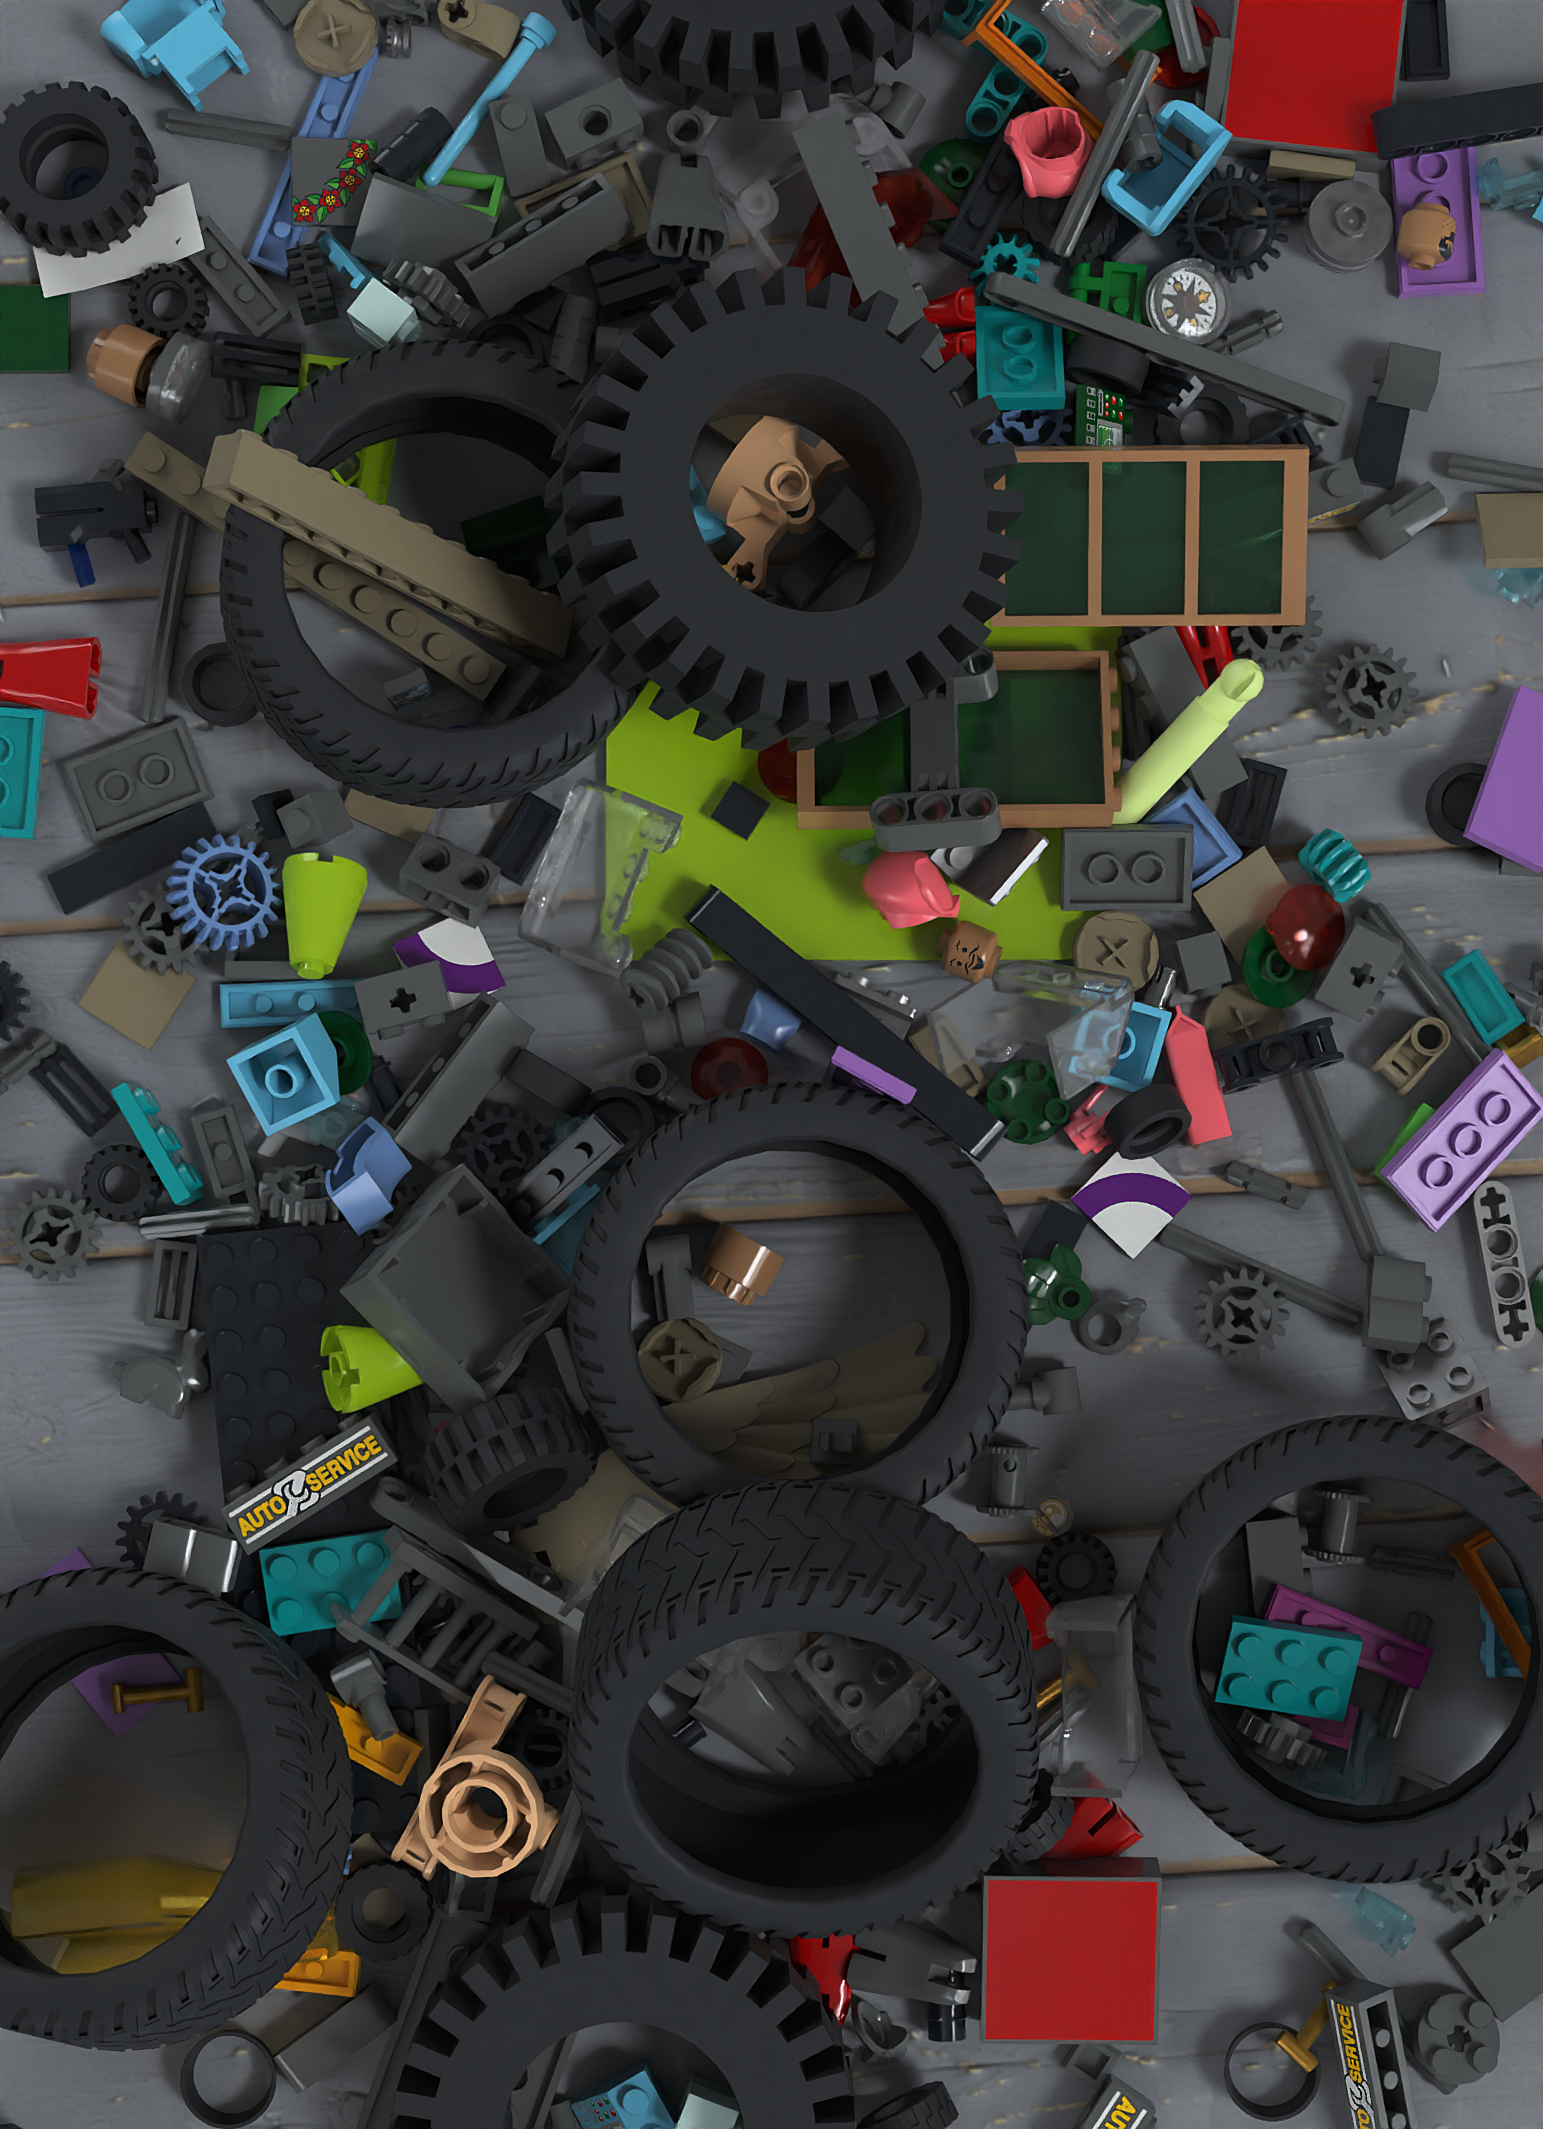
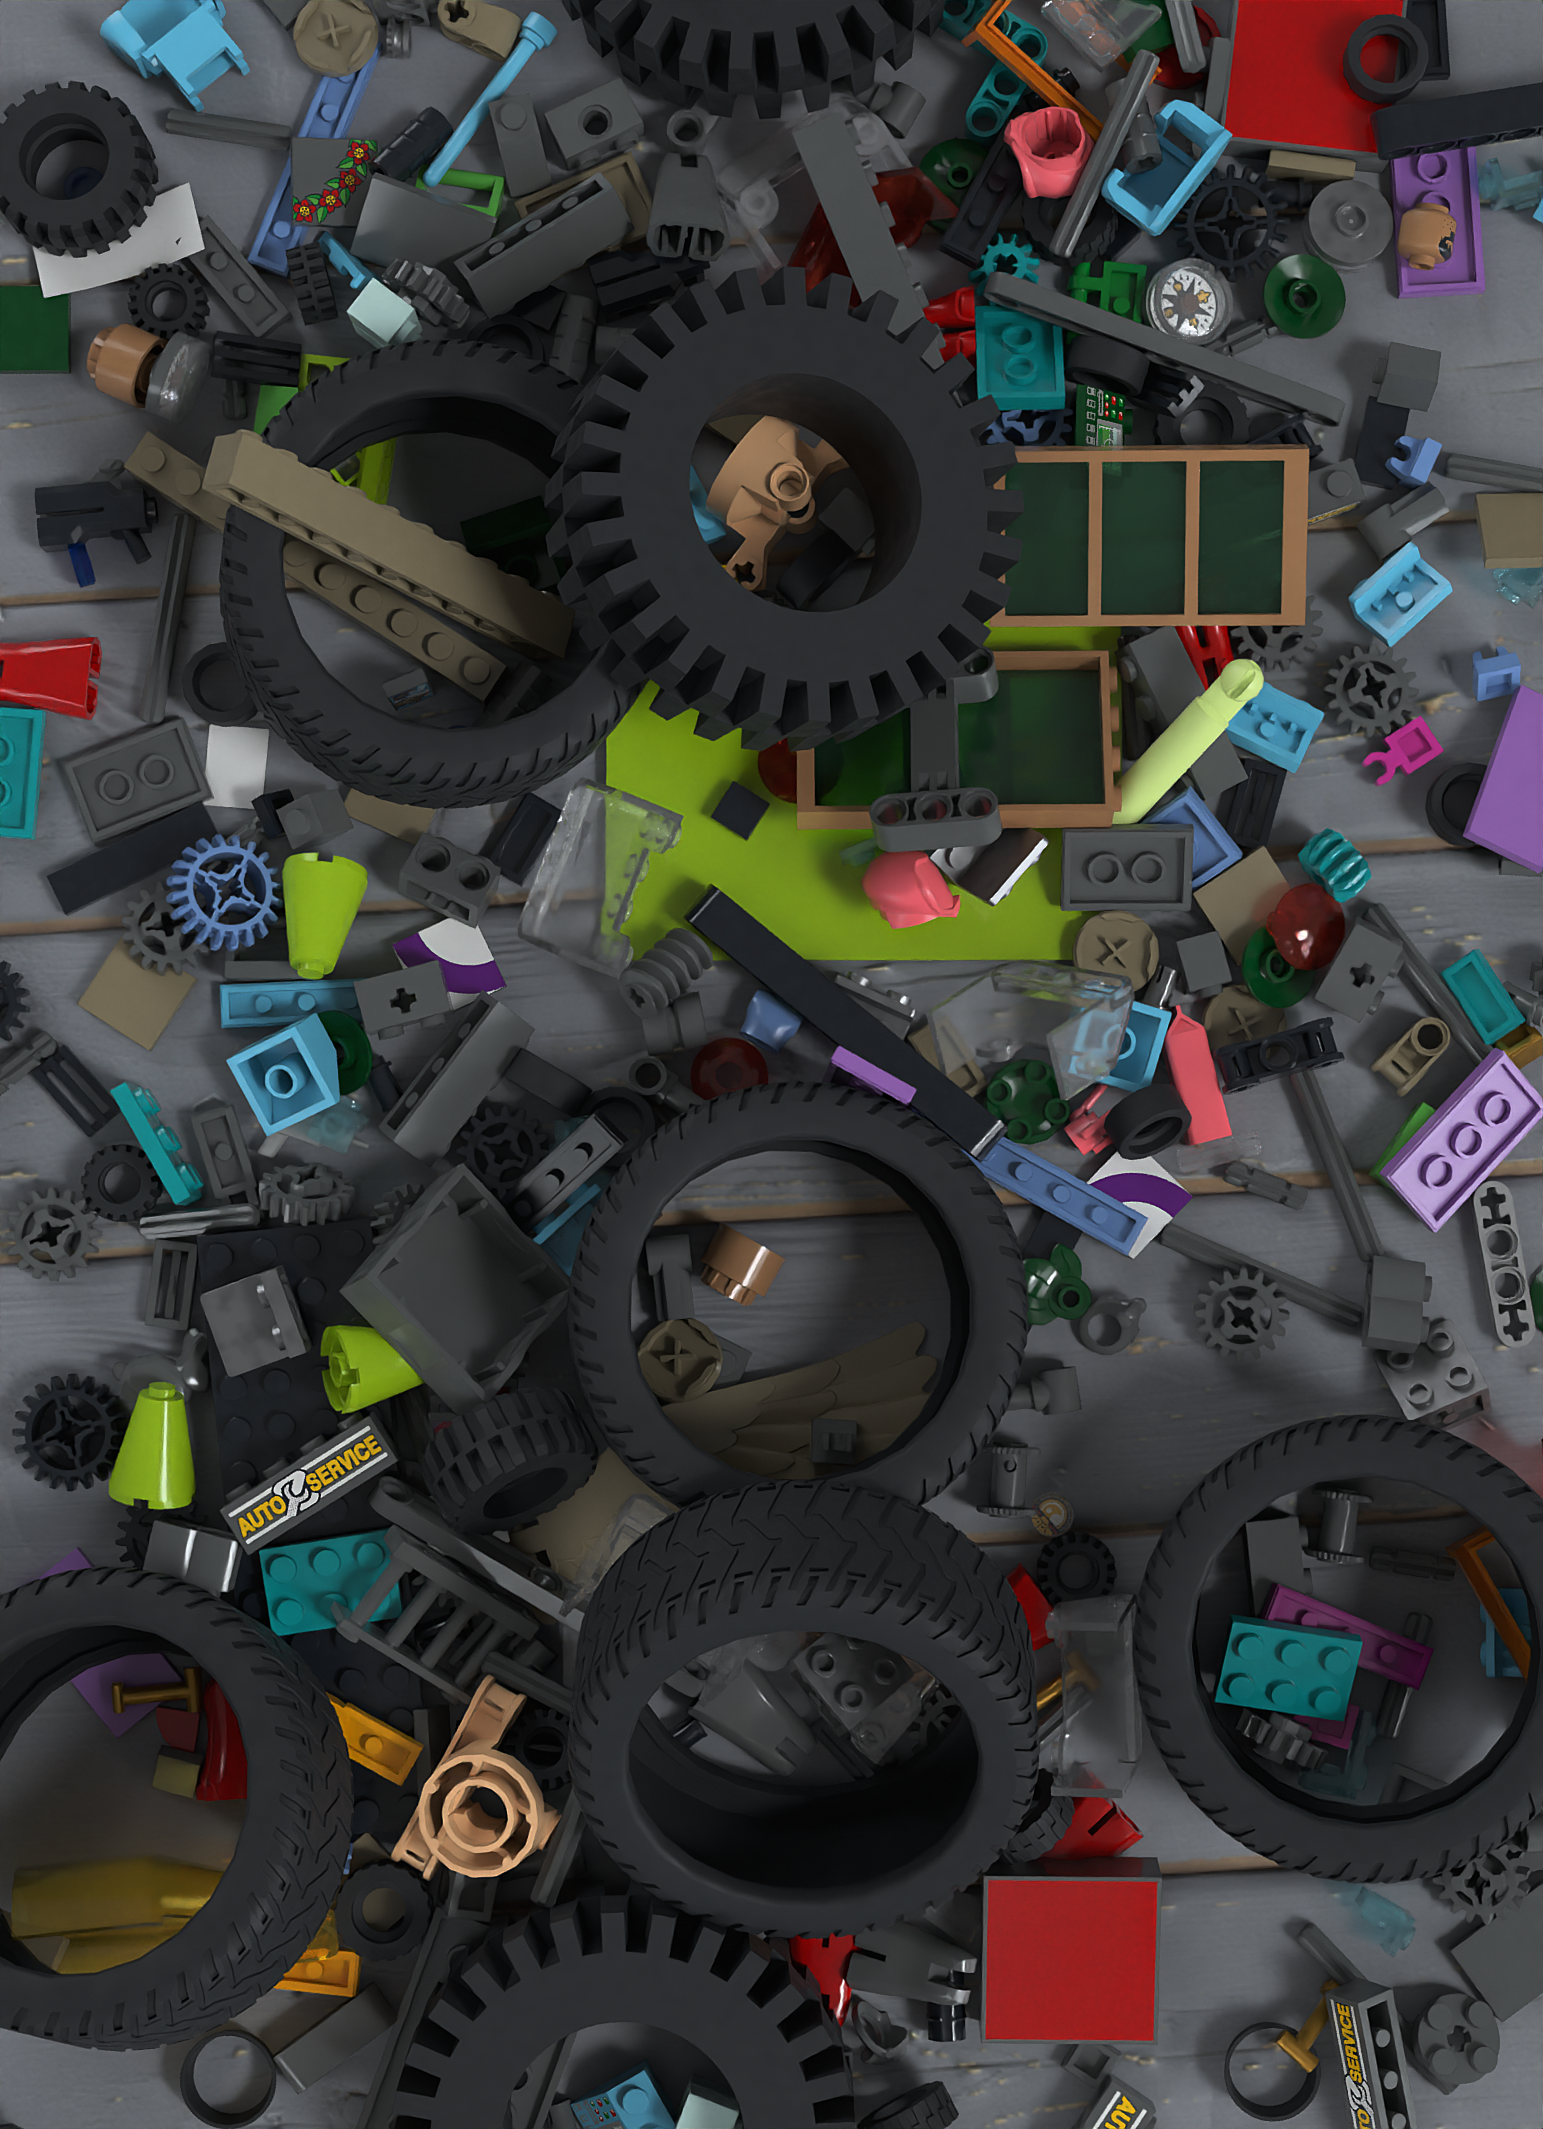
(78, 1452): none -> black gear
(155, 1452): none -> lime cone
(177, 1771): none -> dark grey tile
(179, 1727): none -> red tile
(225, 1758): none -> red piece
(236, 765): none -> white sticker
(256, 1321): none -> flat silver bracket
(361, 1684): dark grey pin -> none
(366, 1175): medium blue brick -> none
(563, 1362): dark grey tile -> none
(969, 951): medium nougat head -> none
(1061, 1194): none -> medium blue tile
(1275, 727): none -> medium azure bracket
(1316, 284): none -> dark green dish
(1395, 27): none -> black tyre
(1398, 595): none -> medium azure bracket
(1407, 749): none -> dark pink plate
(1418, 462): none -> medium blue tile
(1495, 675): none -> medium blue tile

